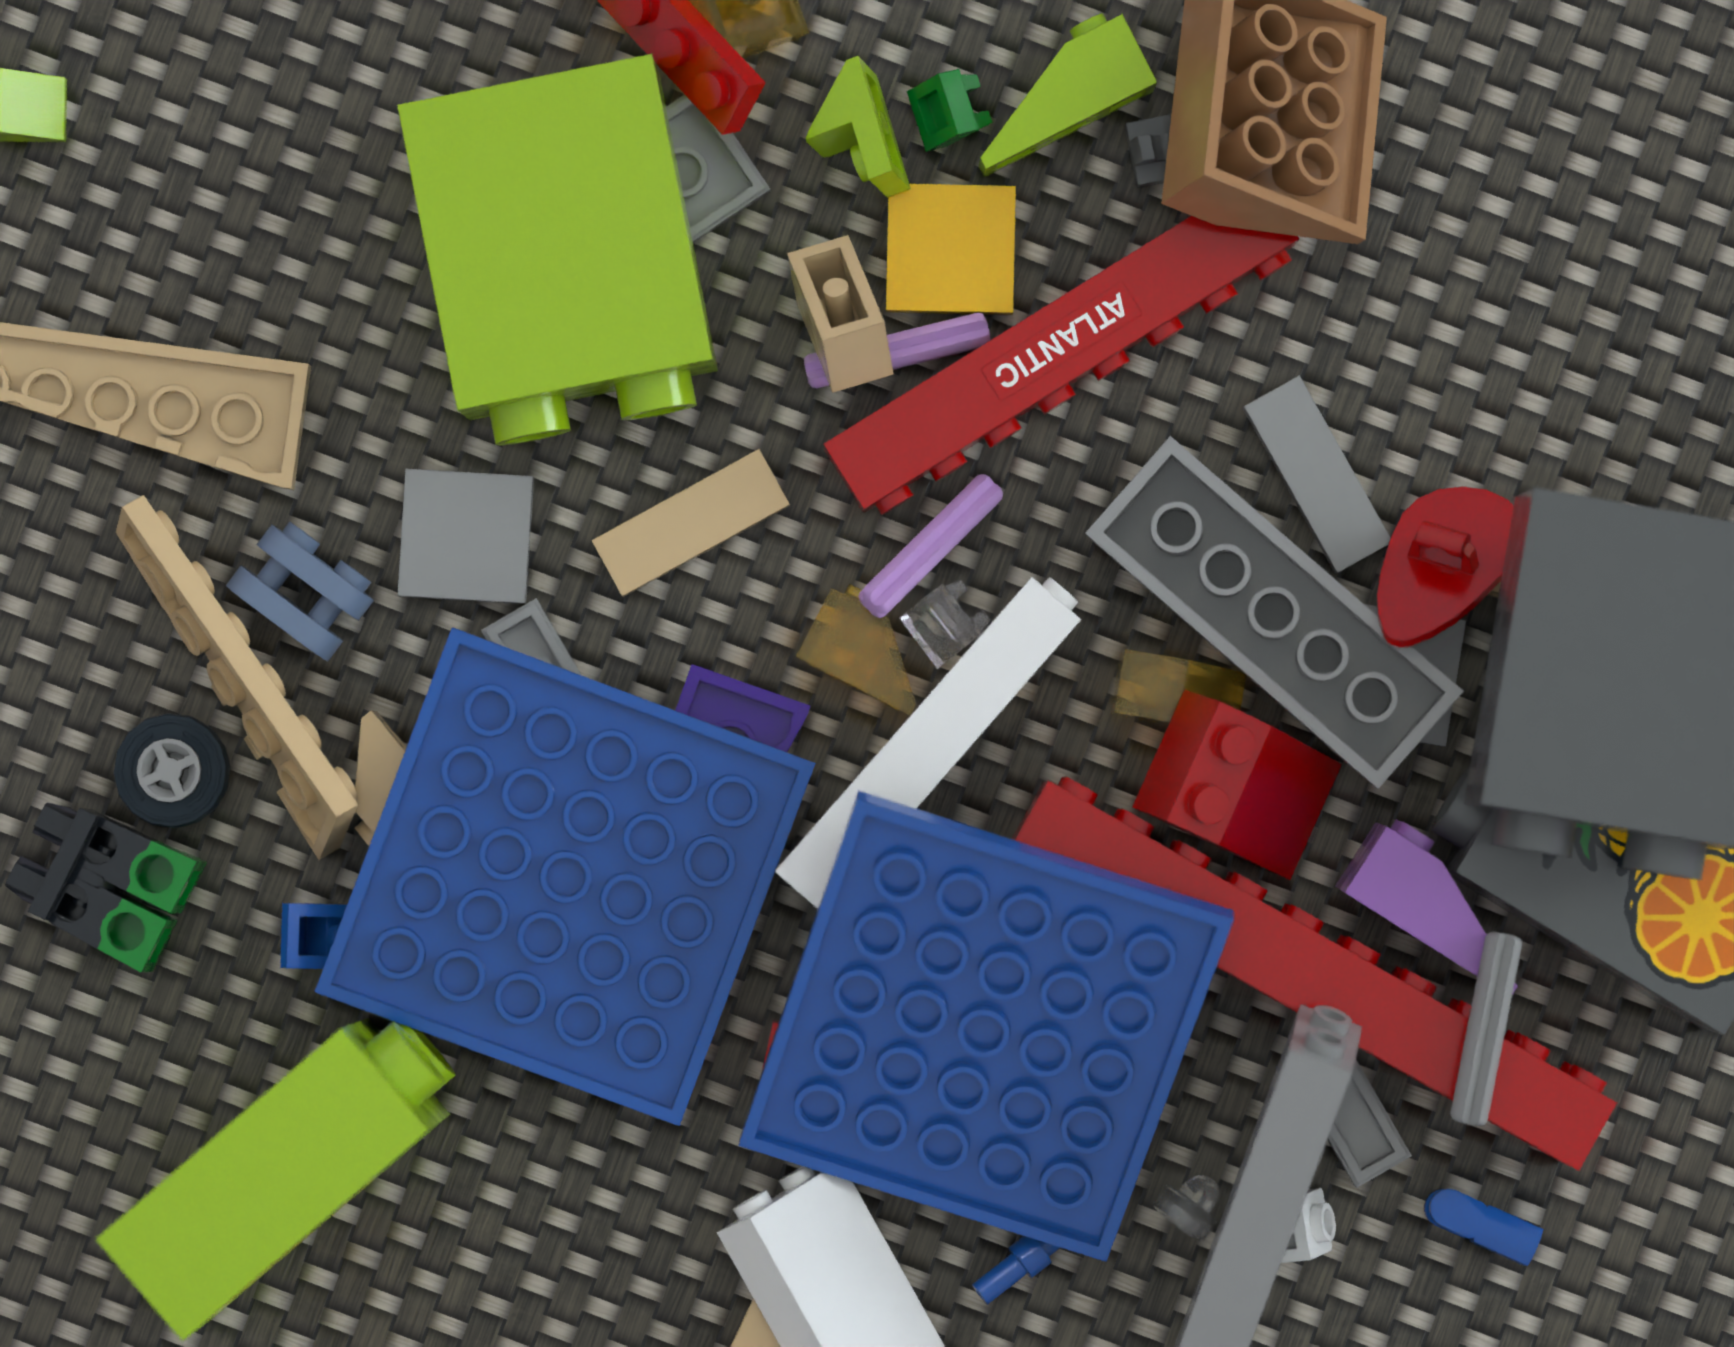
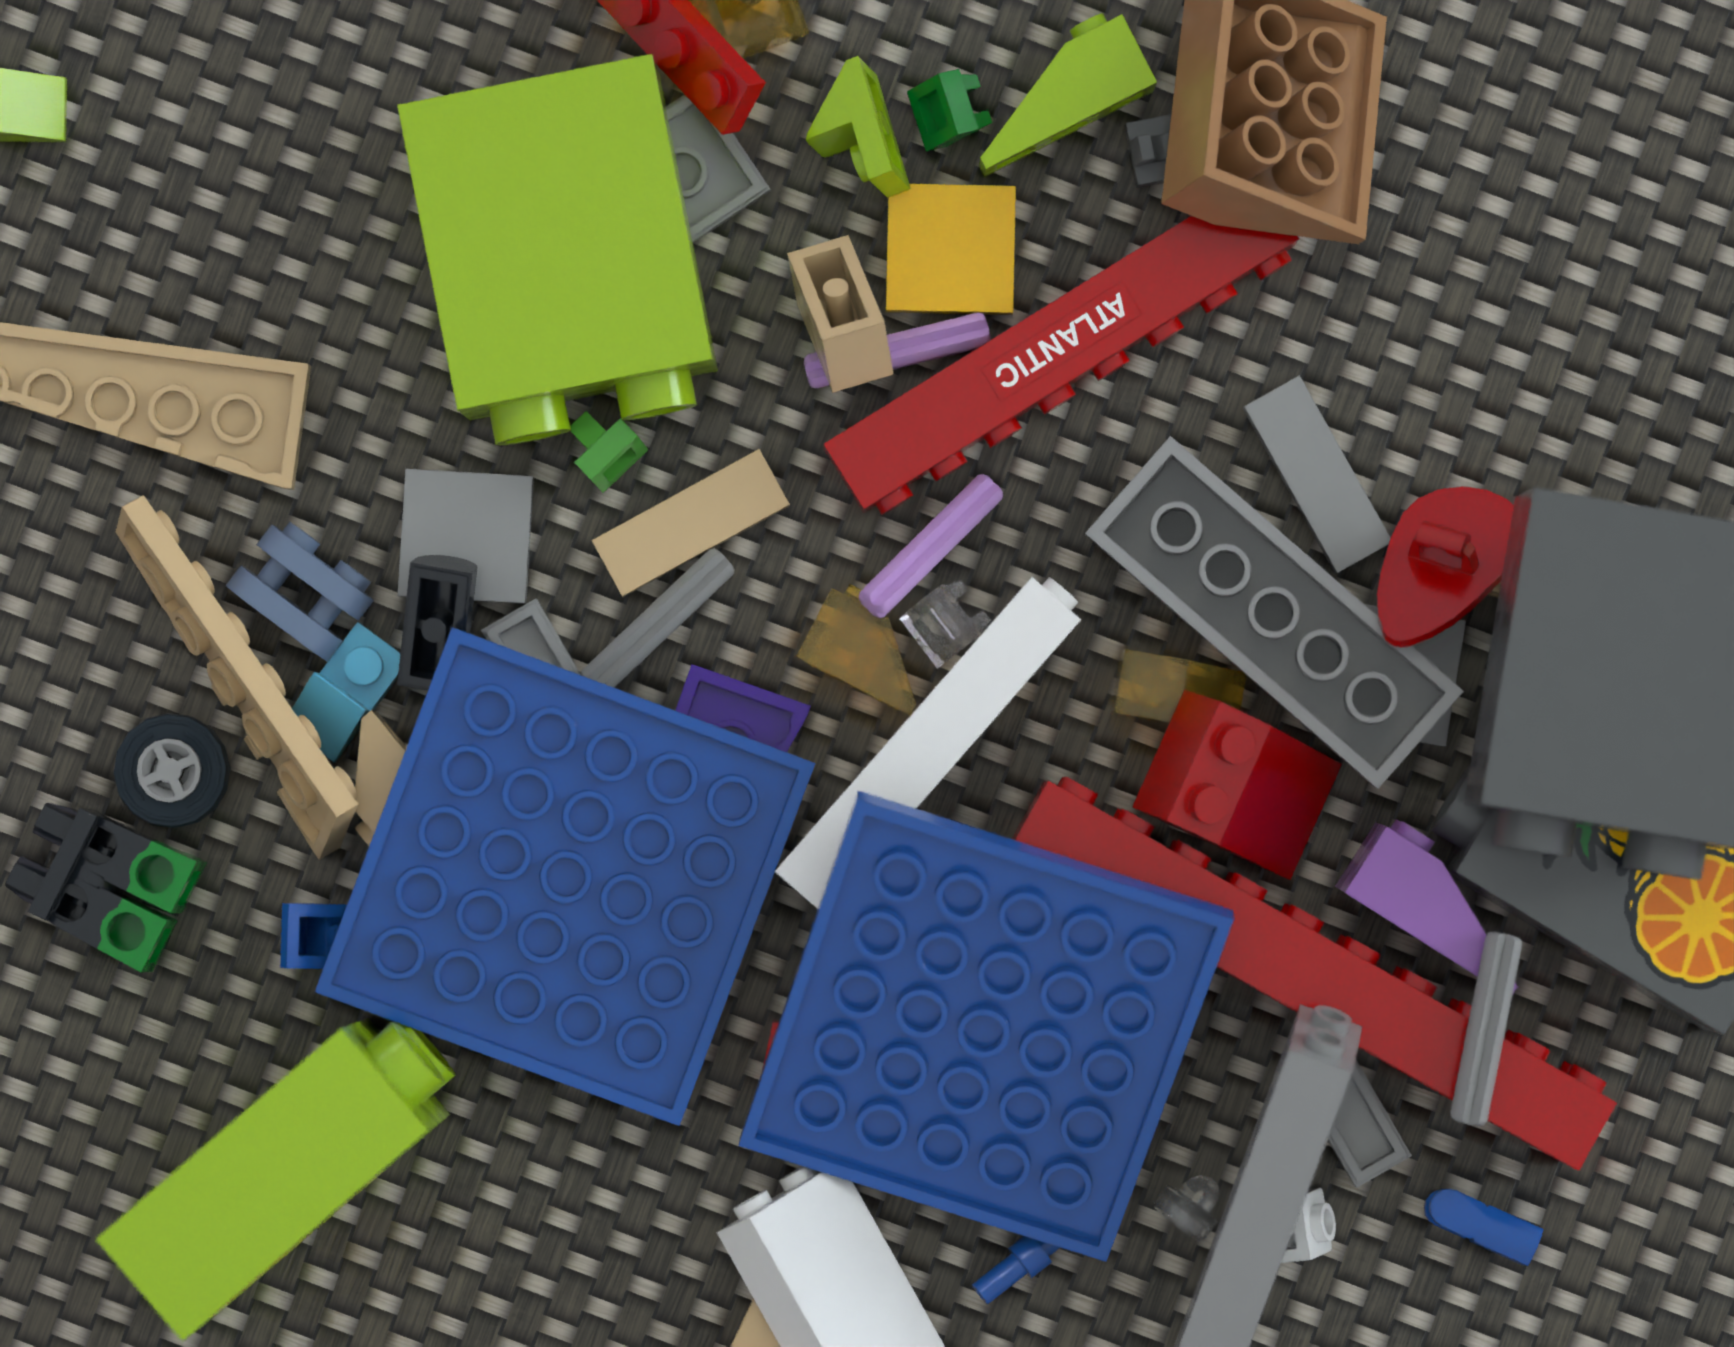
(348, 688): none -> medium azure slope
(436, 600): none -> black brick
(607, 452): none -> bright green tile
(660, 619): none -> light grey axle

